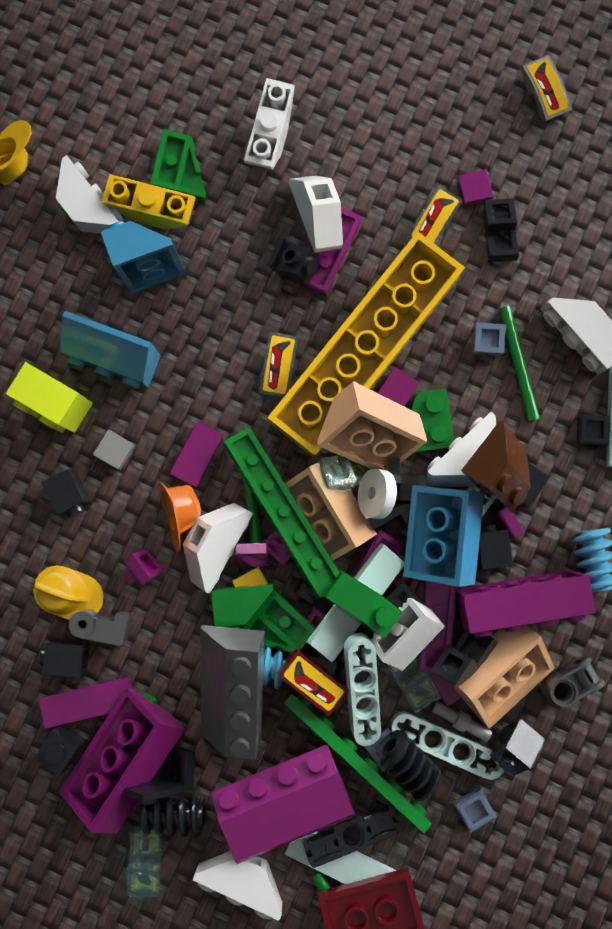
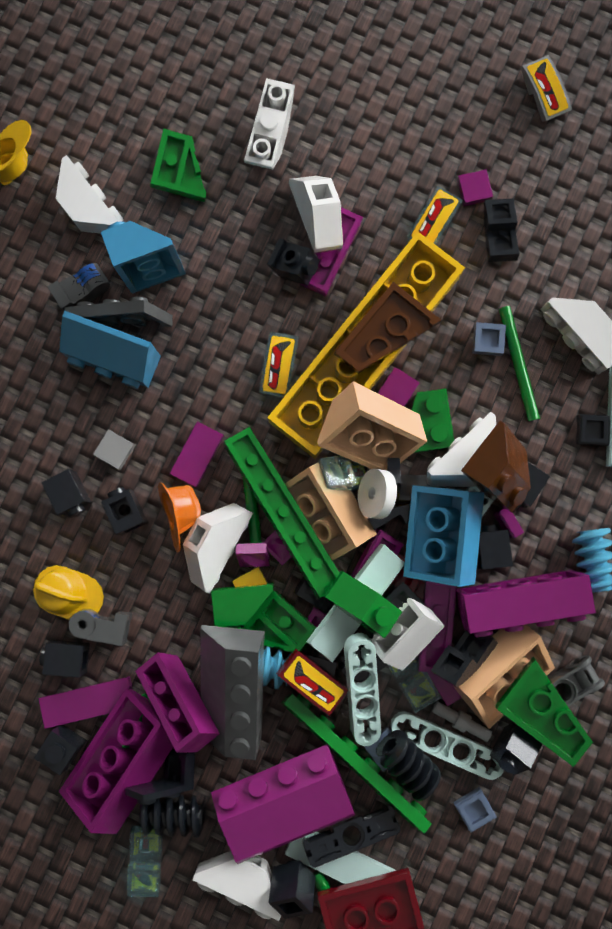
(41, 394): neon yellow brick -> none
(79, 287): none -> dark grey leg
(113, 505): none -> black brick
(133, 312): none -> dark grey wing
(141, 567): magenta tile -> none
(148, 203): yellow slope -> none
(177, 703): none -> magenta brick
(292, 889): none -> black brick
(385, 328): none -> reddish brown wing
(541, 712): none -> green wing

